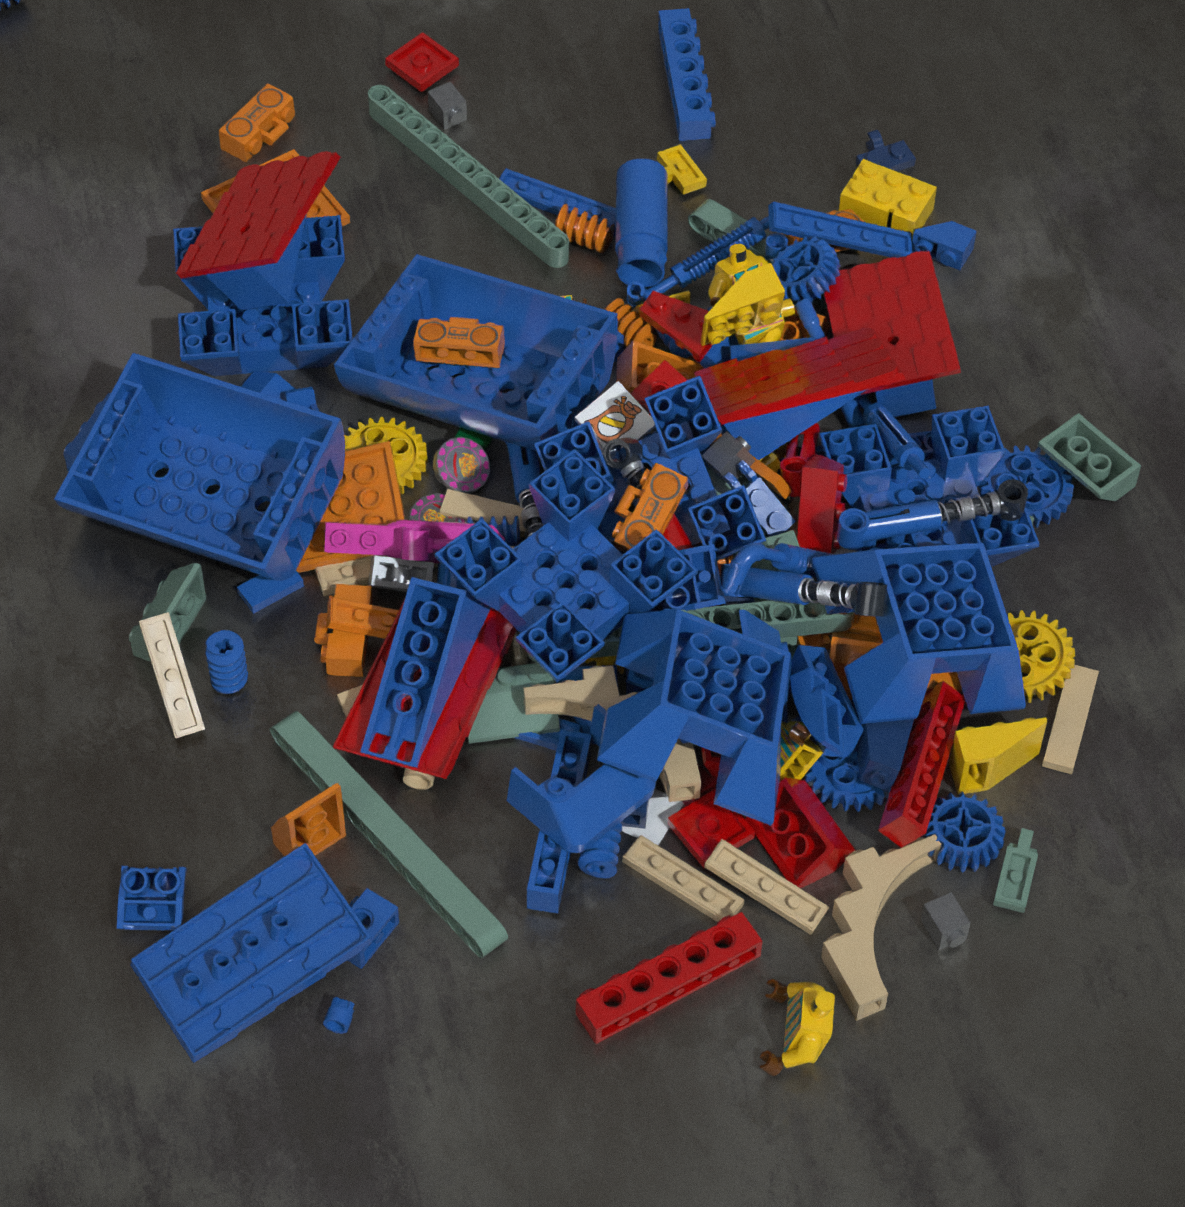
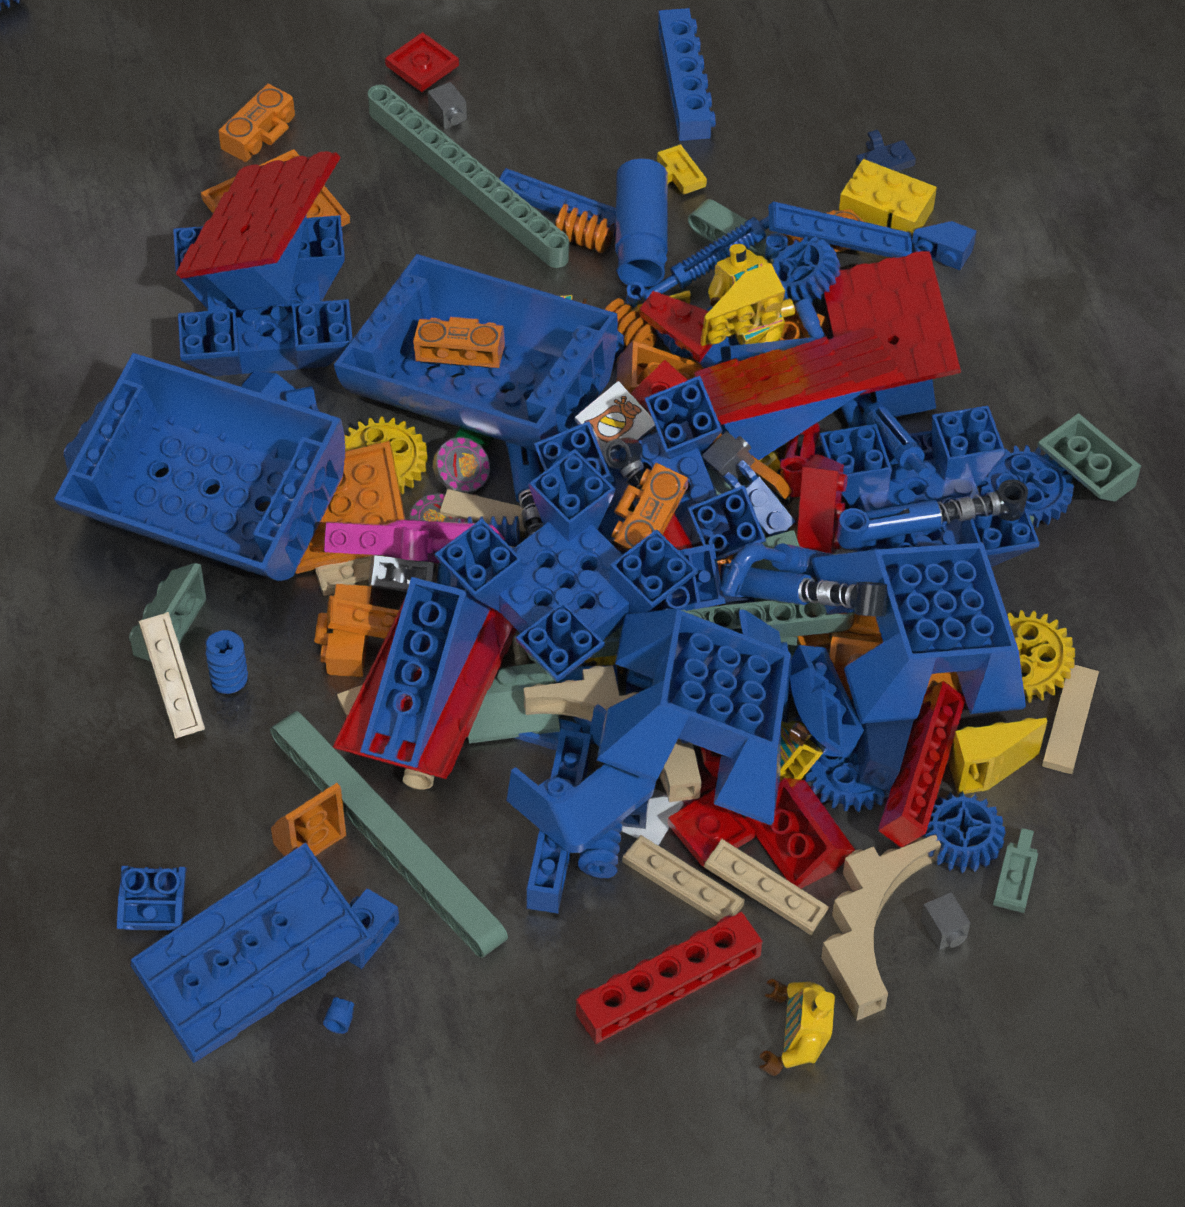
(264, 591): blue tile -> none

